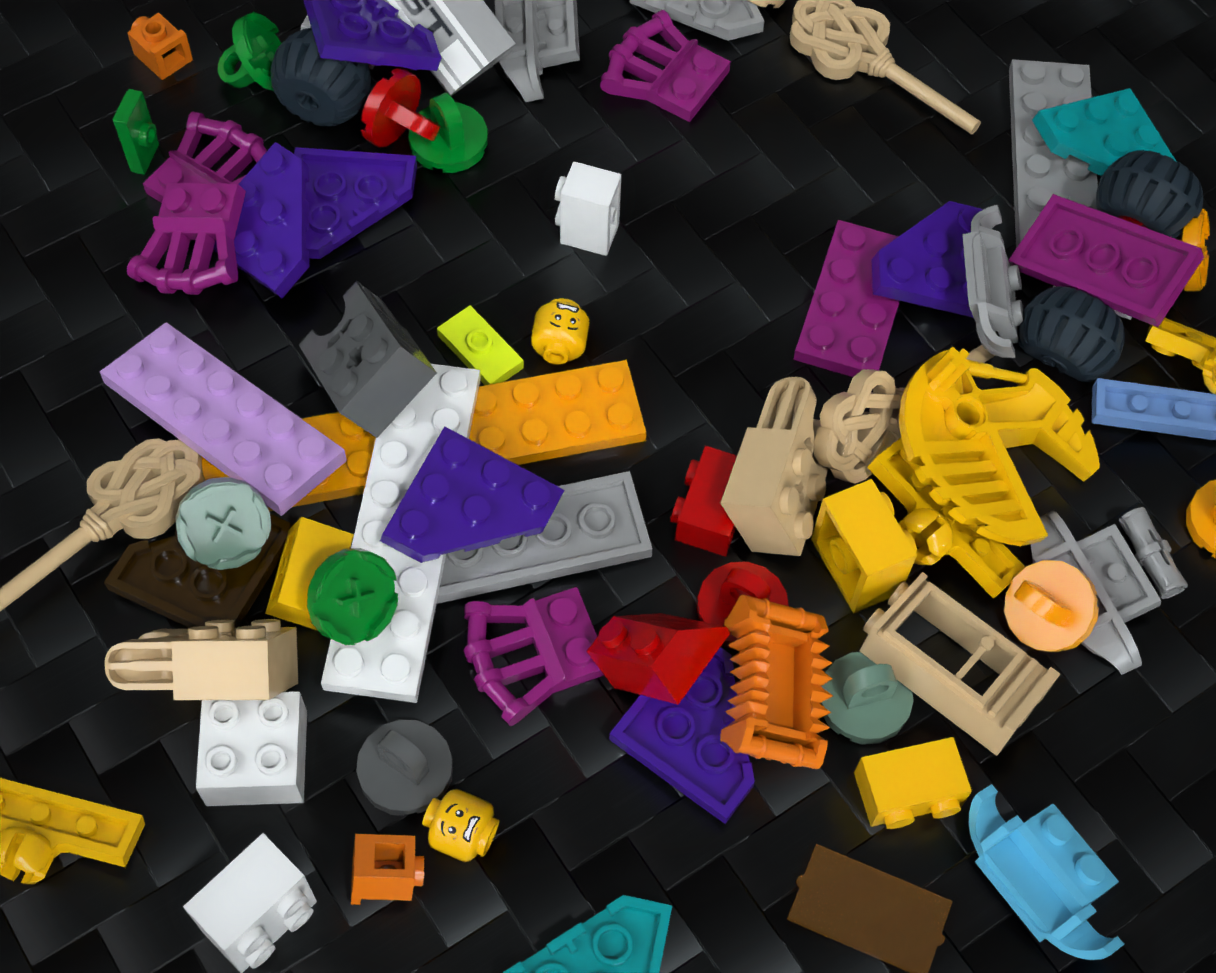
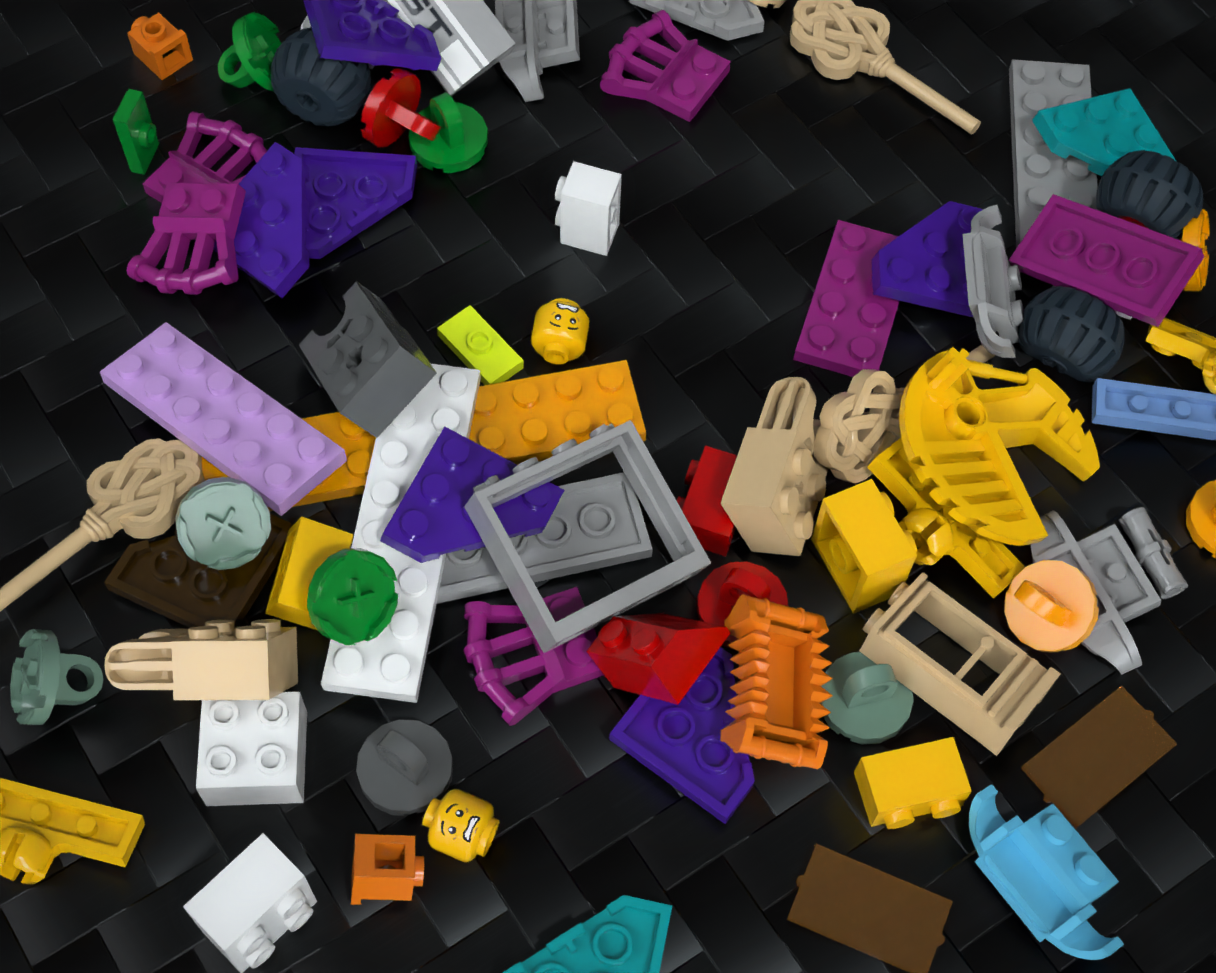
(41, 678): none -> sand green tile
(652, 492): none -> light grey window
(1098, 756): none -> clear orange piece

